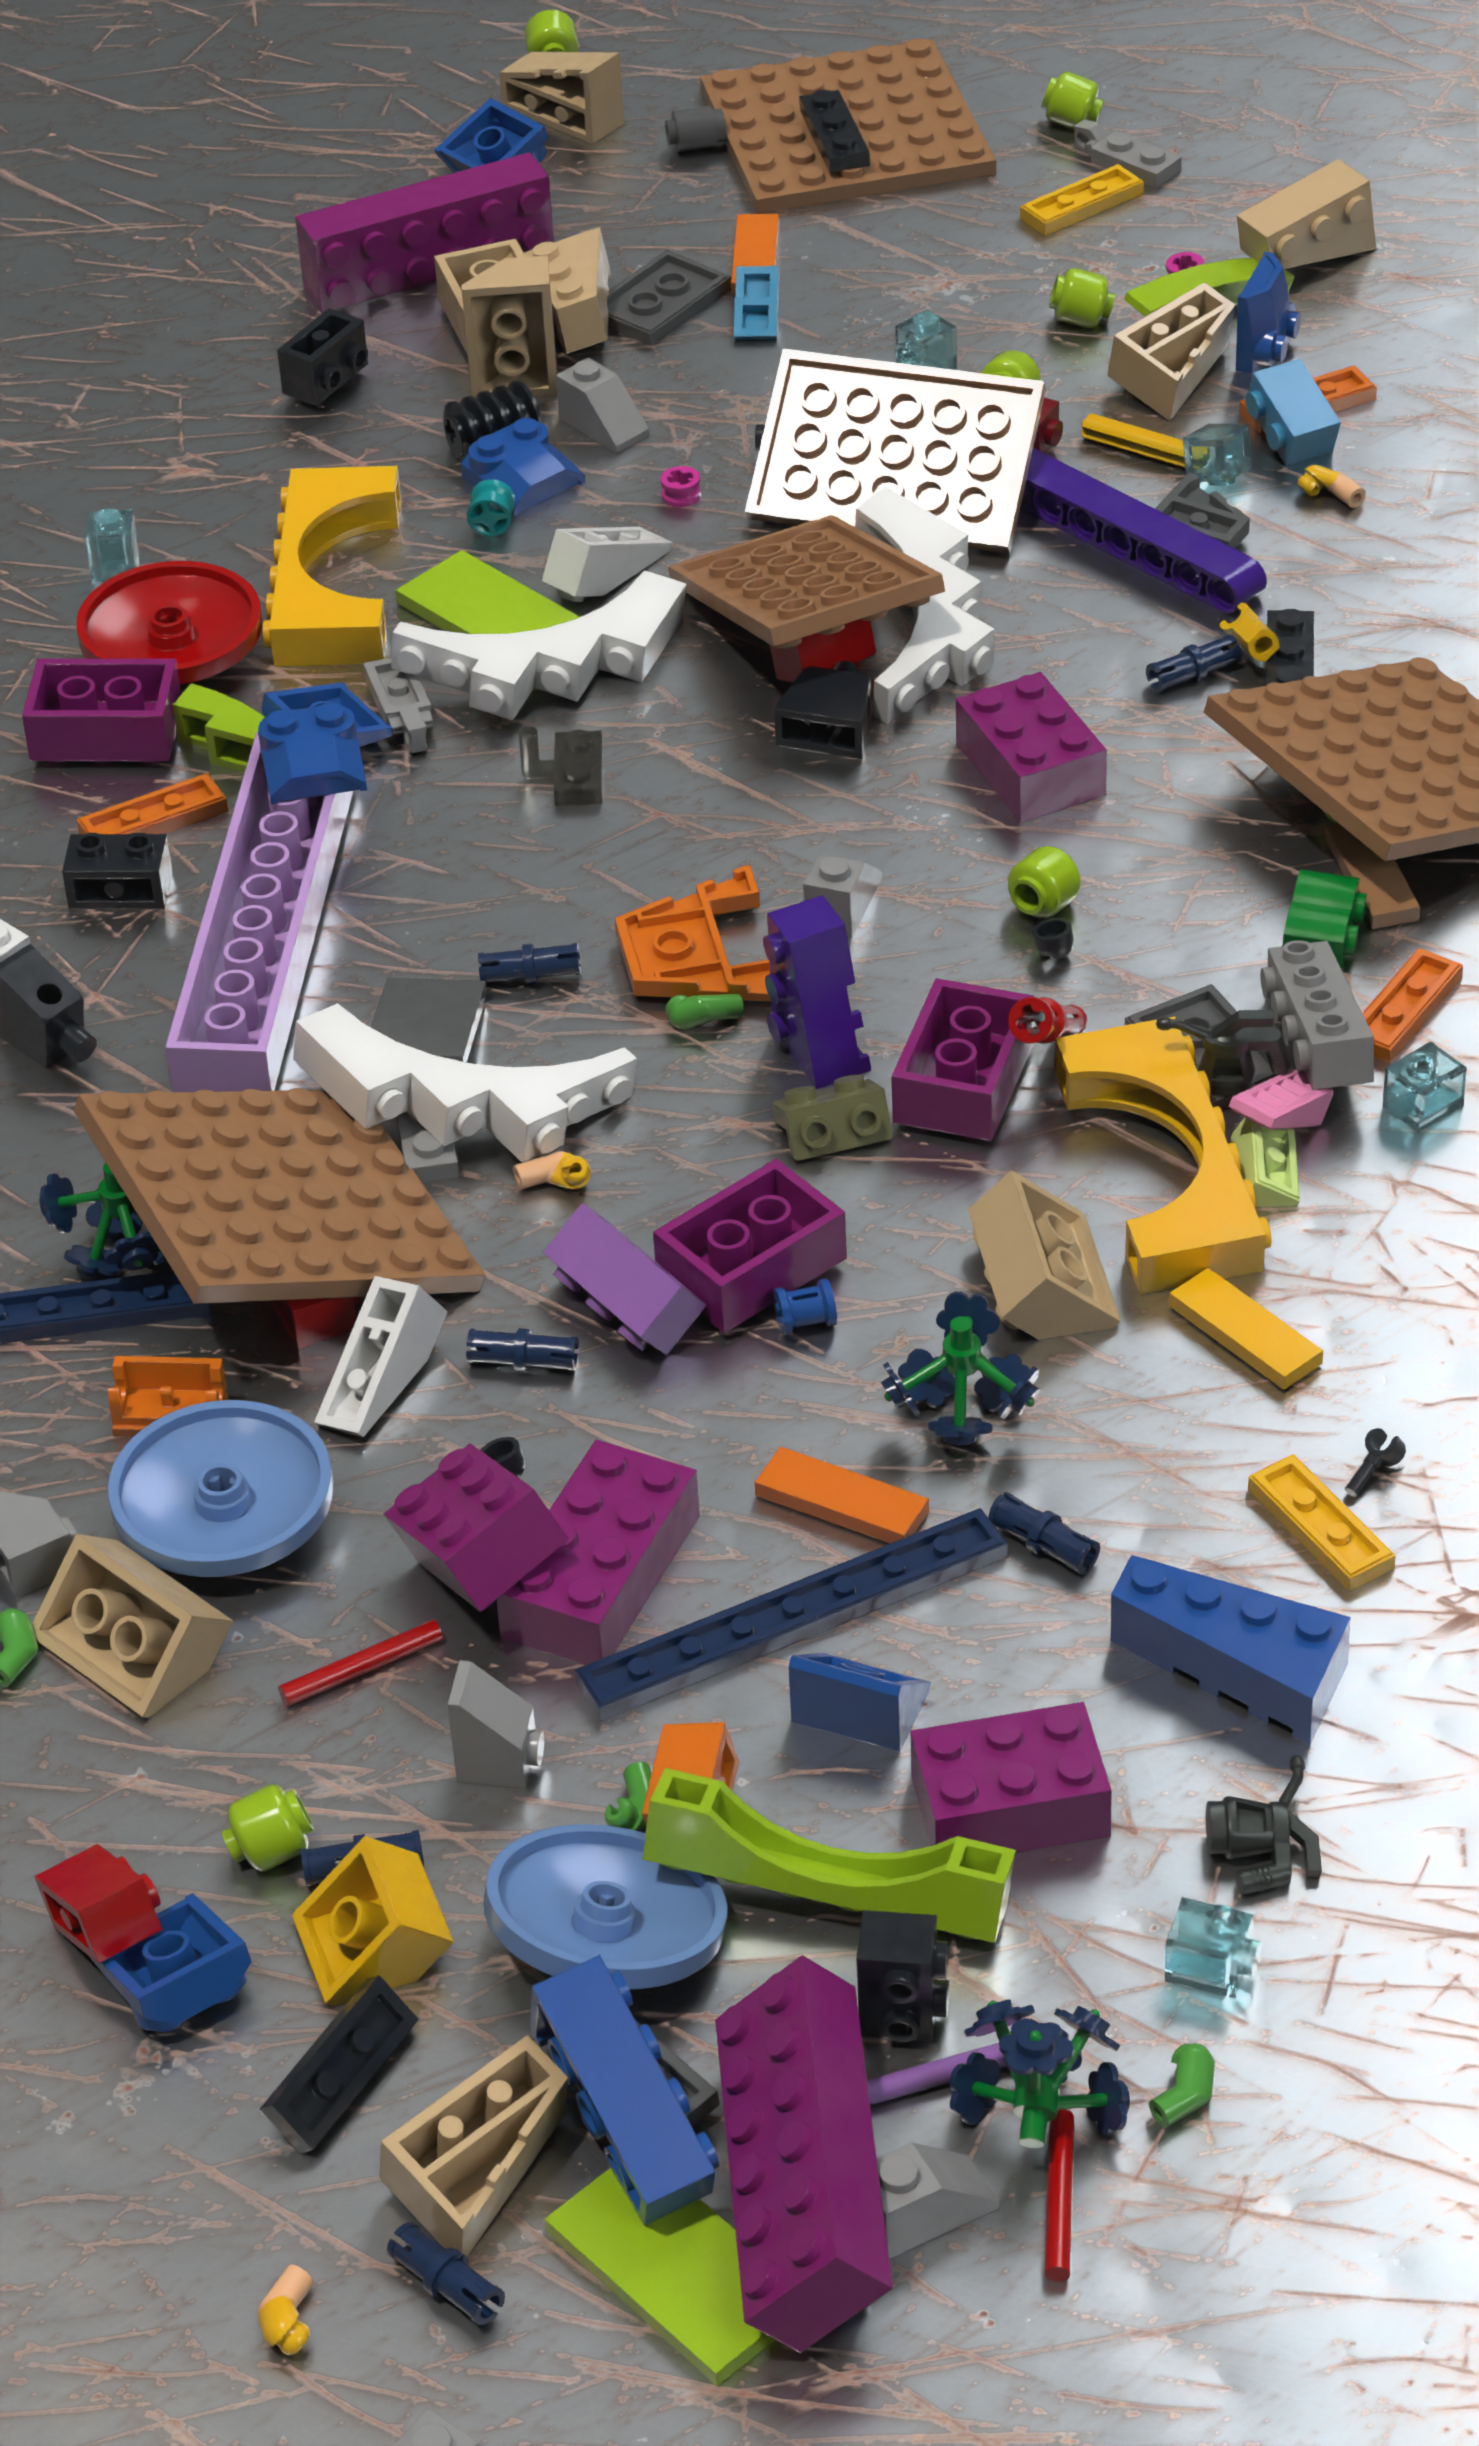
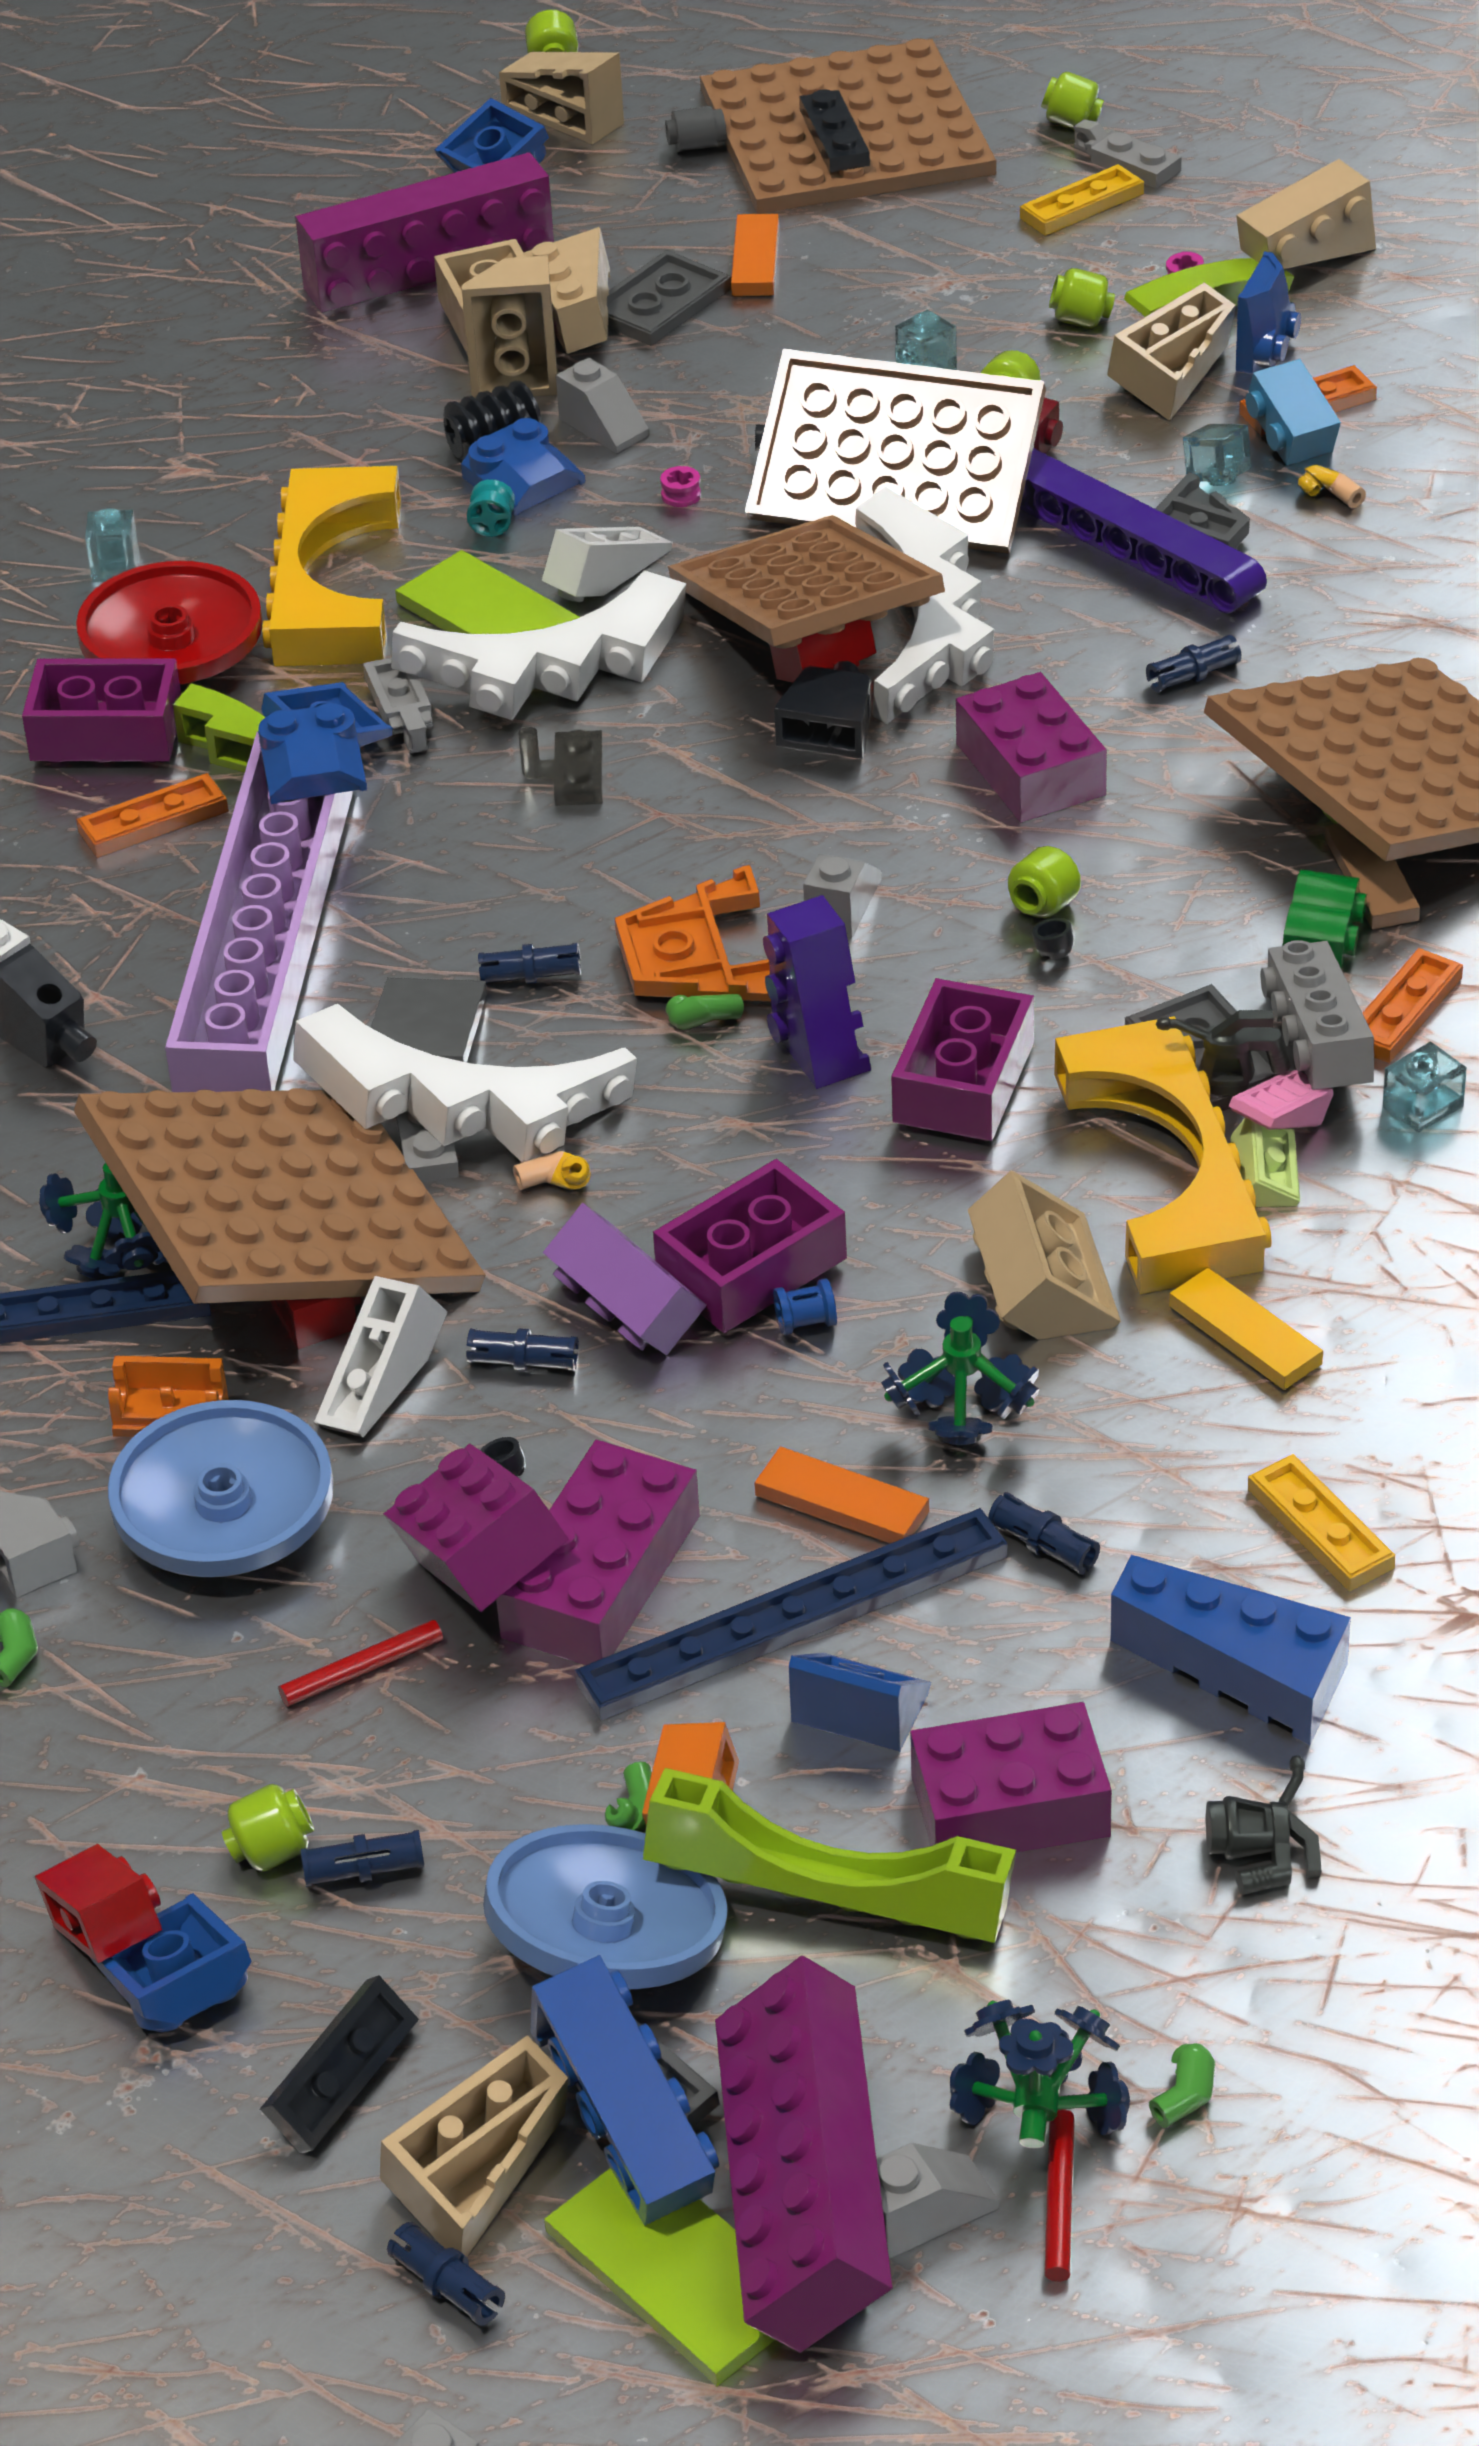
(117, 871): black brick -> none
(128, 1624): tan slope -> none
(279, 2314): yellow arm -> none
(322, 356): black brick -> none
(371, 1921): yellow slope -> none
(491, 1730): light grey slope -> none
(756, 303): dark azure slope -> none
(833, 1118): olive bracket -> none
(900, 1976): black brick -> none
(924, 2076): medium lavender bar -> none
(1049, 1018): red pin -> none
(1134, 439): yellow axle -> none
(1211, 1948): clear light blue brick -> none
(1252, 634): yellow bar -> none
(1296, 640): black plate -> none
(1388, 1457): black hand -> none

